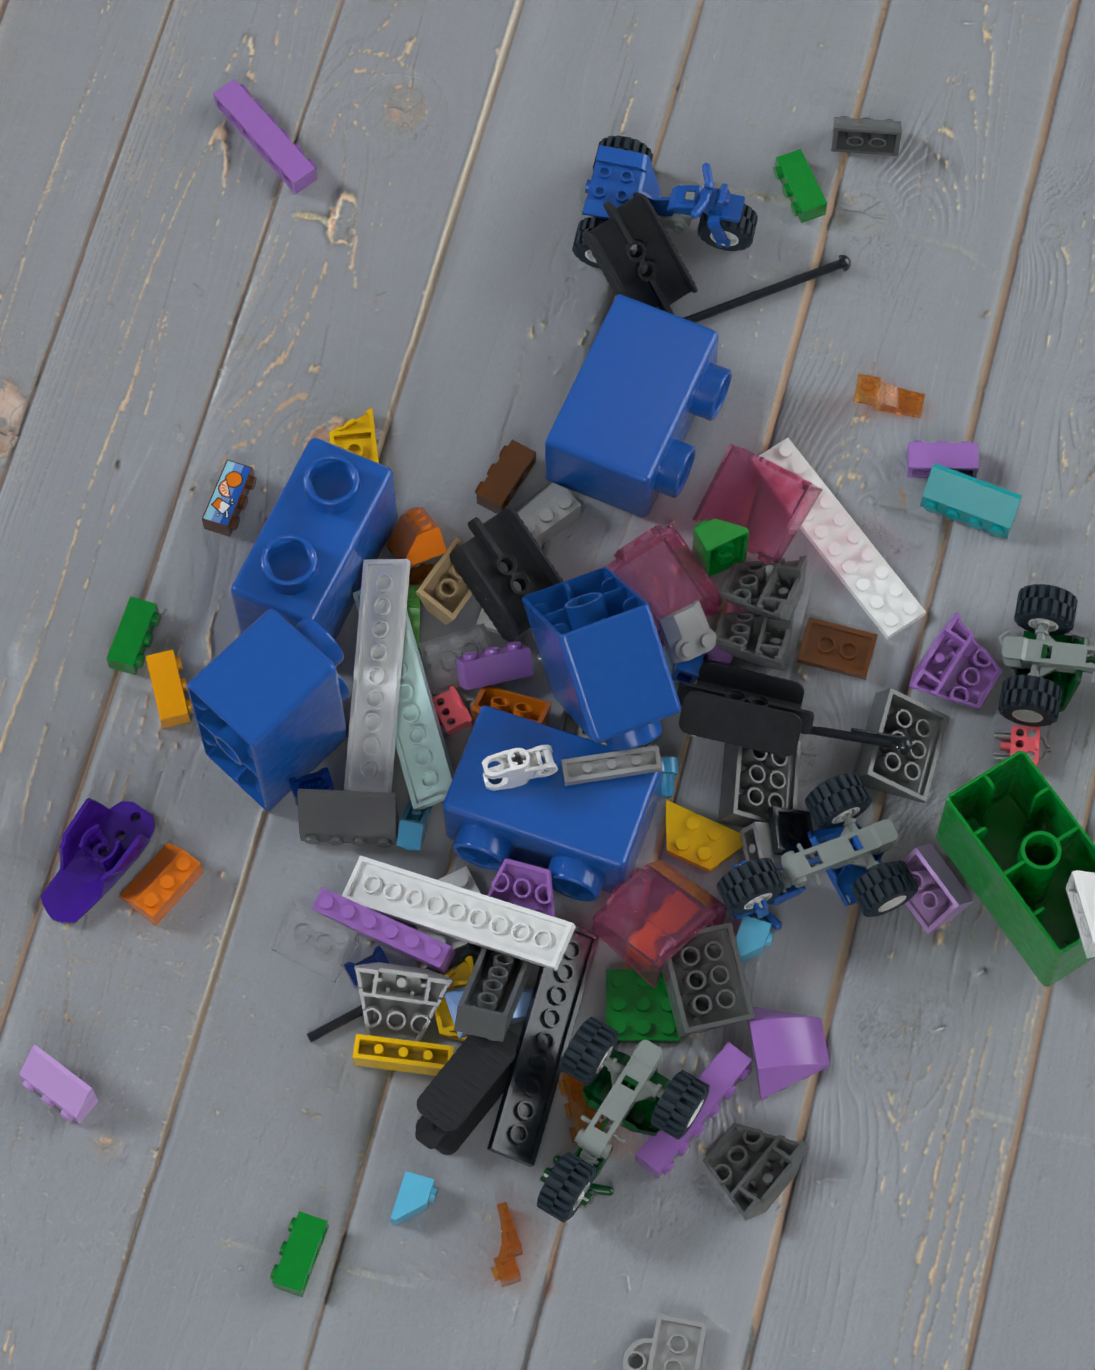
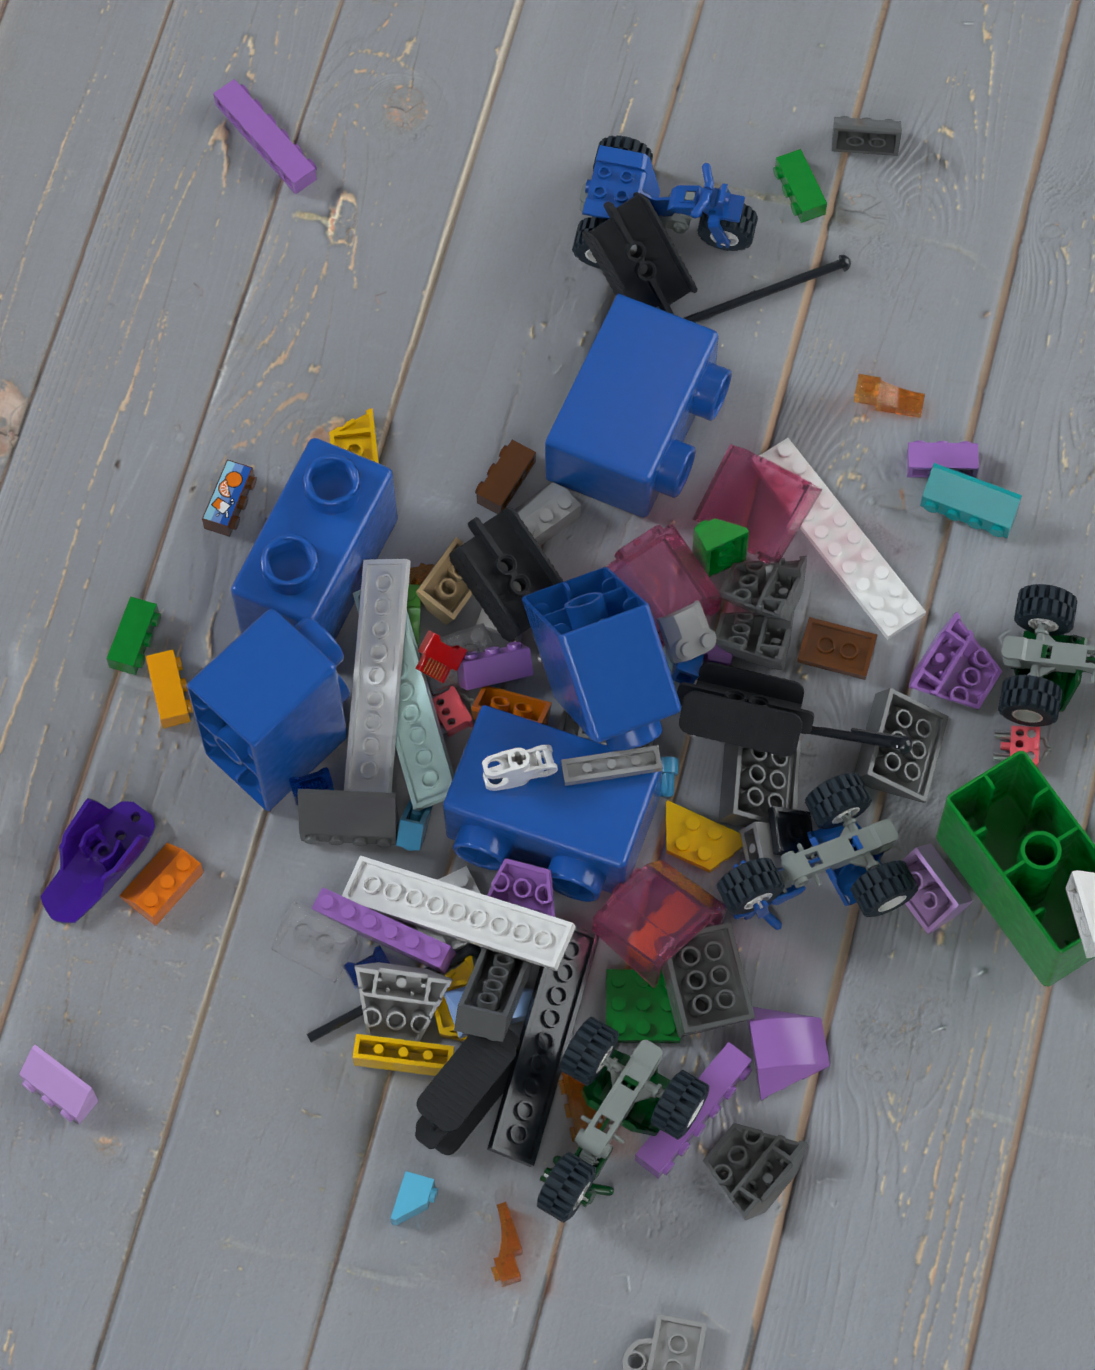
(299, 1253): green brick -> none
(416, 537): orange slope -> none
(438, 657): none -> red piece
(753, 937): medium azure slope -> none

